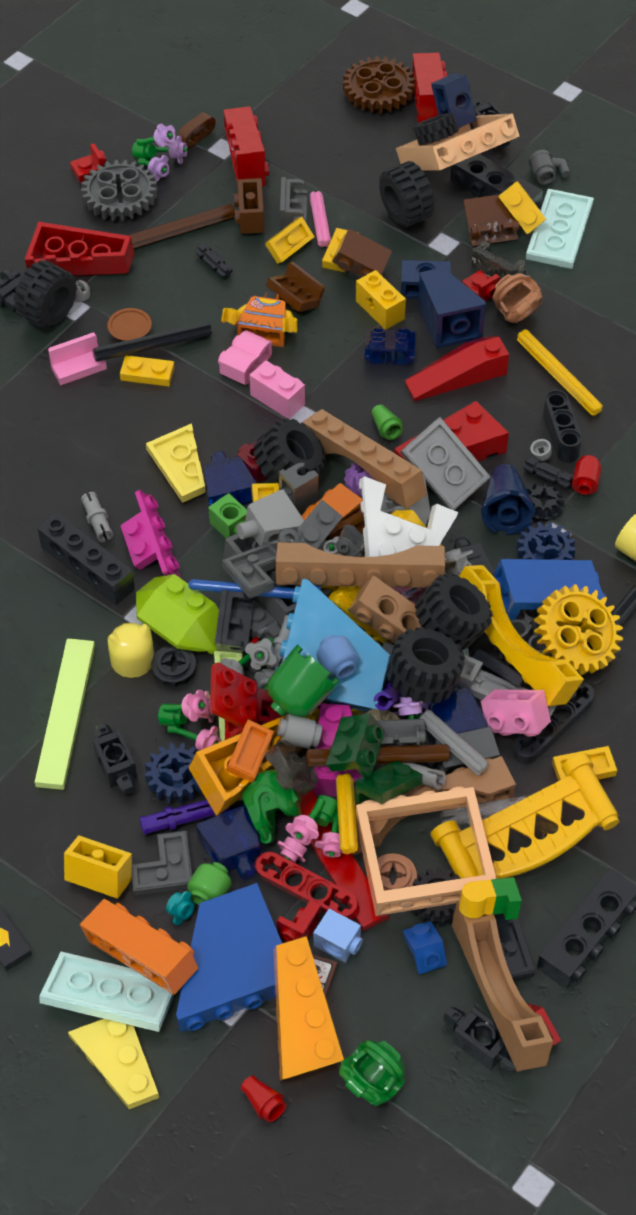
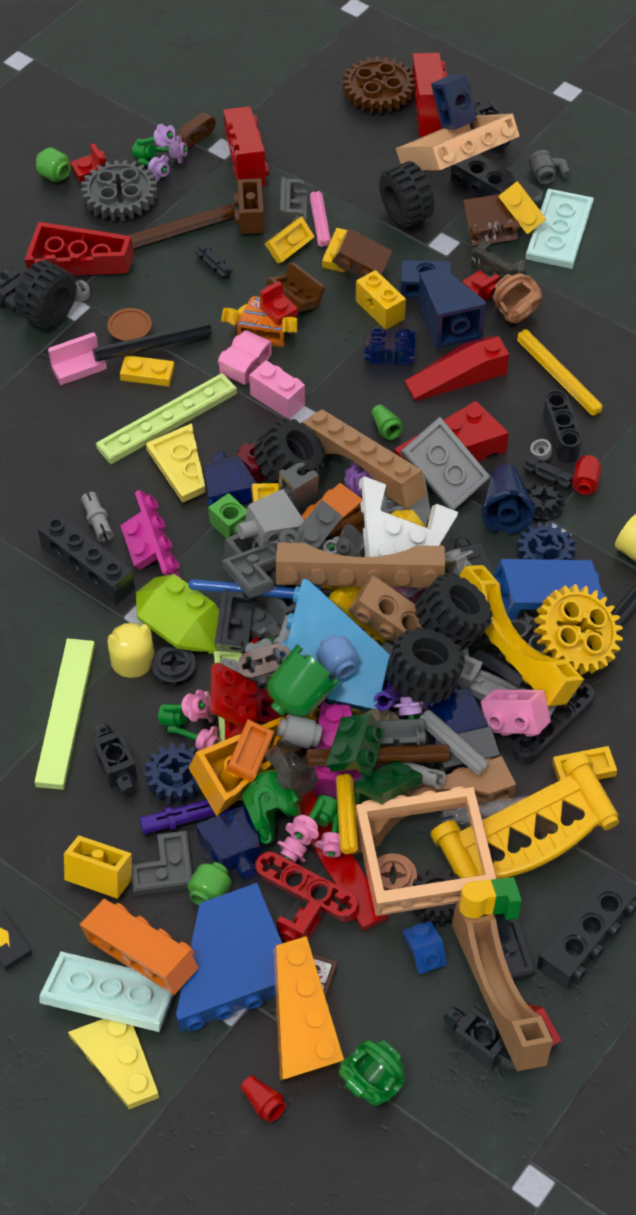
(53, 164): none -> bright green head
(166, 418): none -> yellowish green tile
(180, 907): teal plate -> none
(262, 654): none -> beam
(276, 304): none -> red bracket
(338, 936): light blue brick -> none
(435, 128): black tyre -> none

